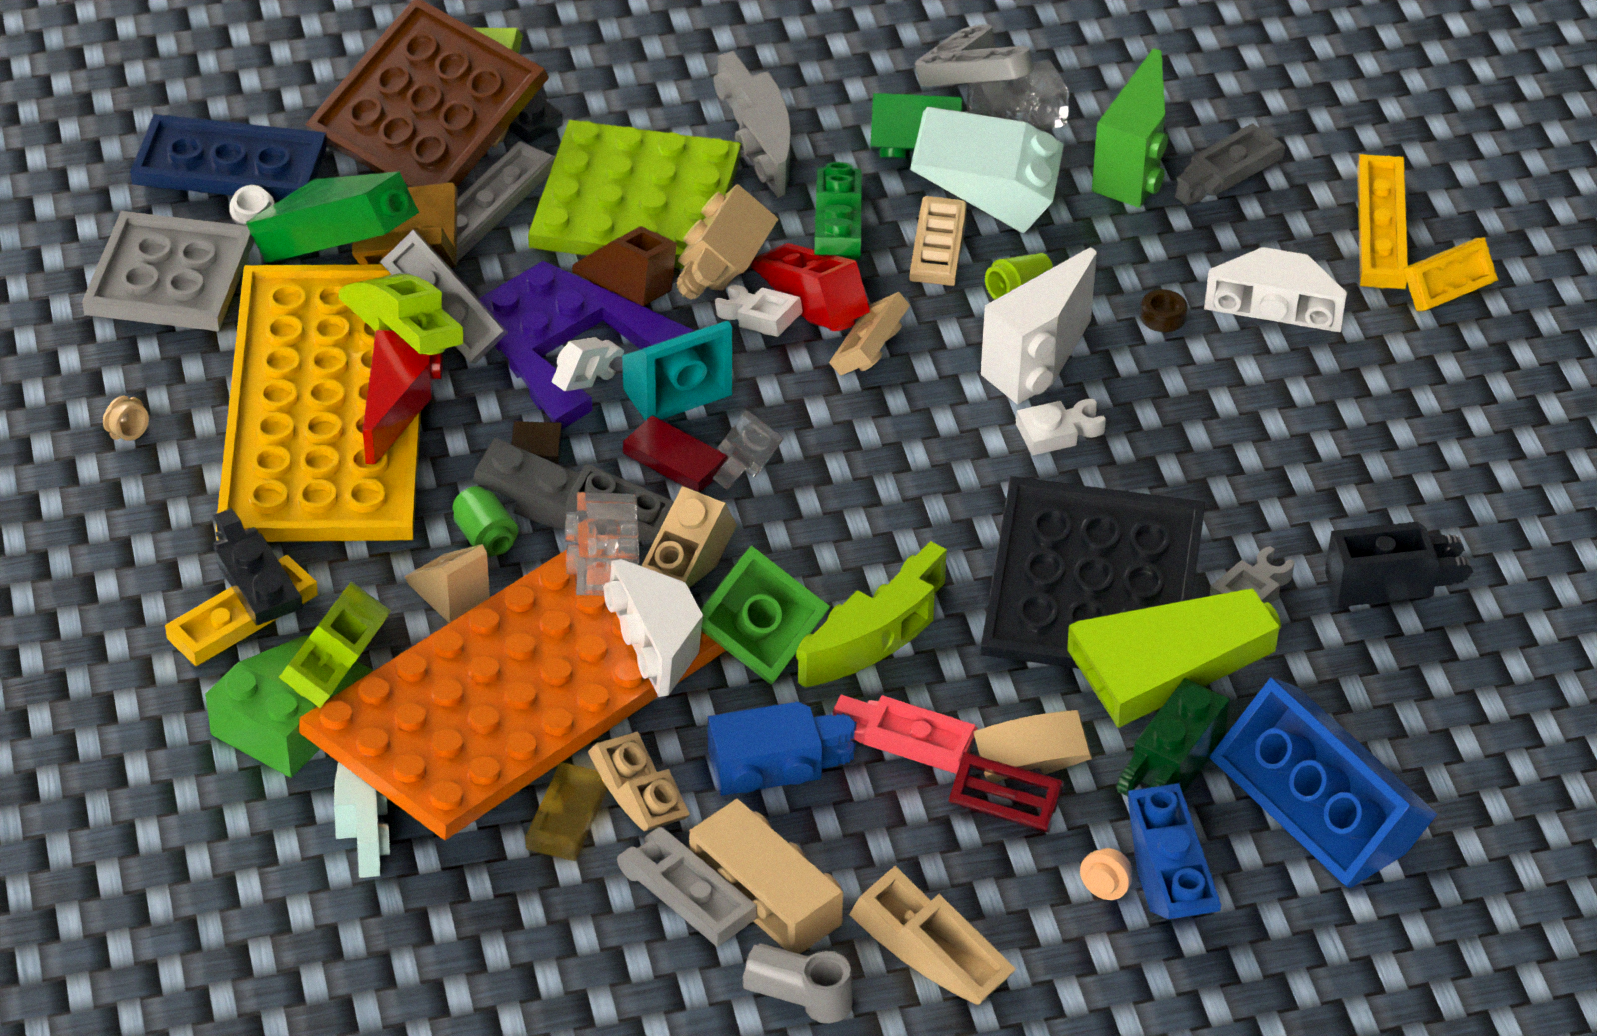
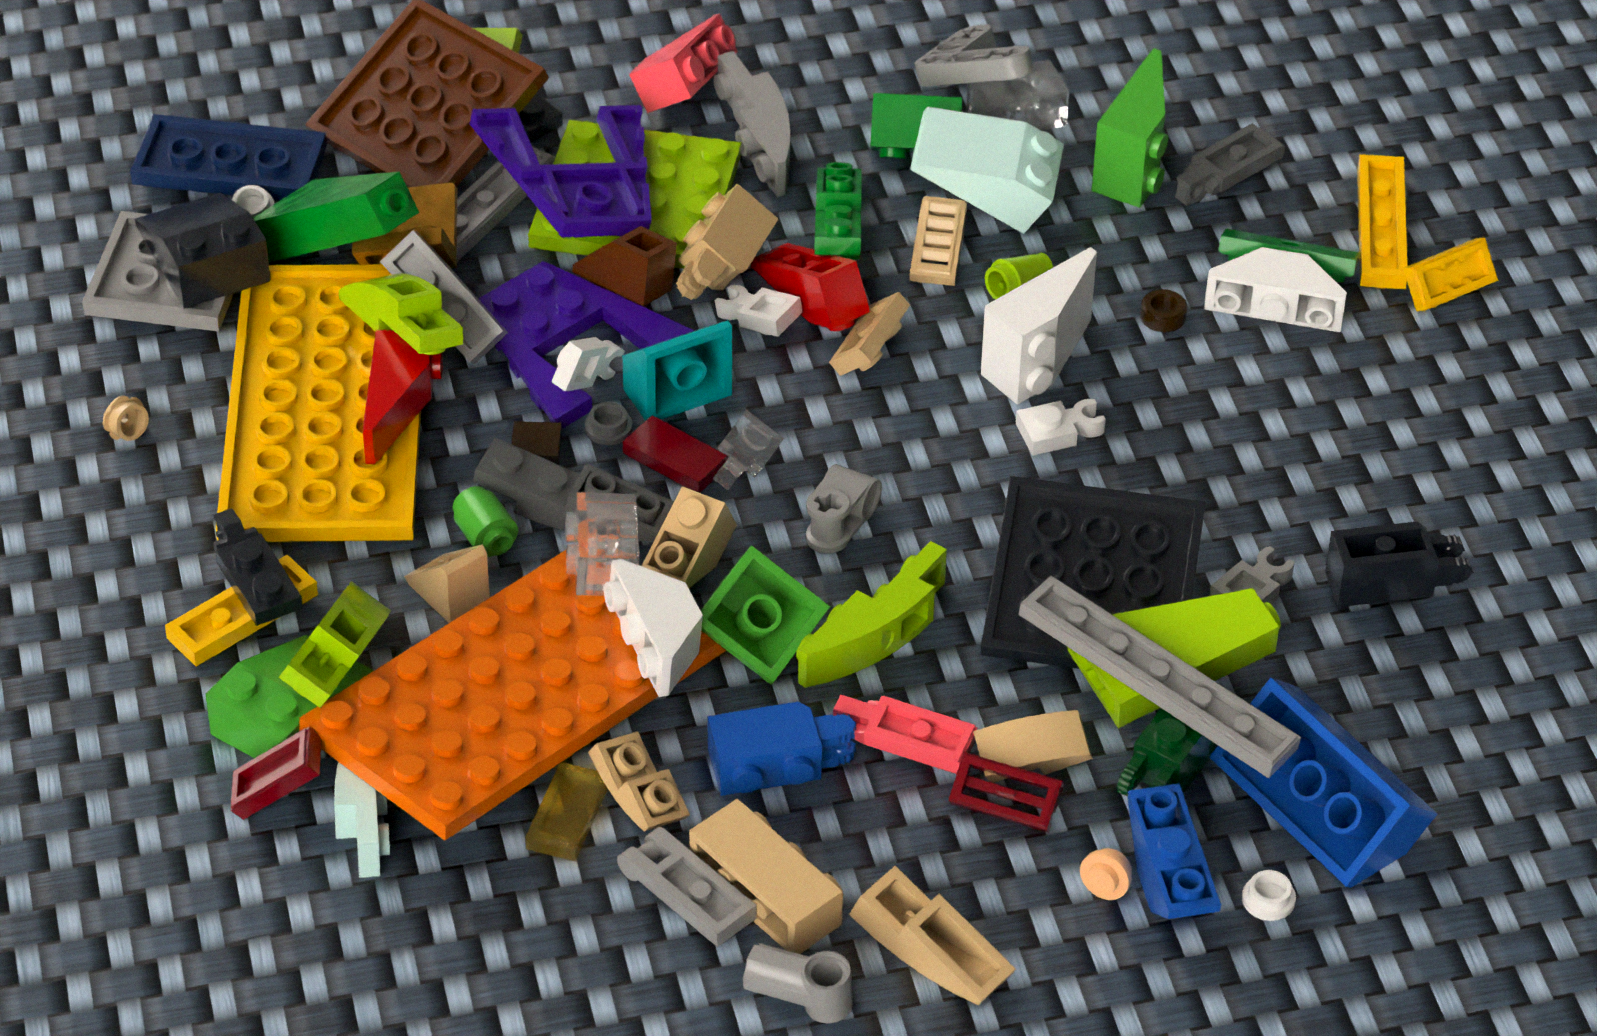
(206, 248): none -> black slope
(276, 773): none -> dark red tile
(577, 197): none -> dark purple wing
(608, 424): none -> dark grey plate
(683, 65): none -> coral slope
(840, 508): none -> light grey piece
(1160, 676): none -> light grey tile
(1269, 896): none -> white plate
(1333, 261): none -> green tile

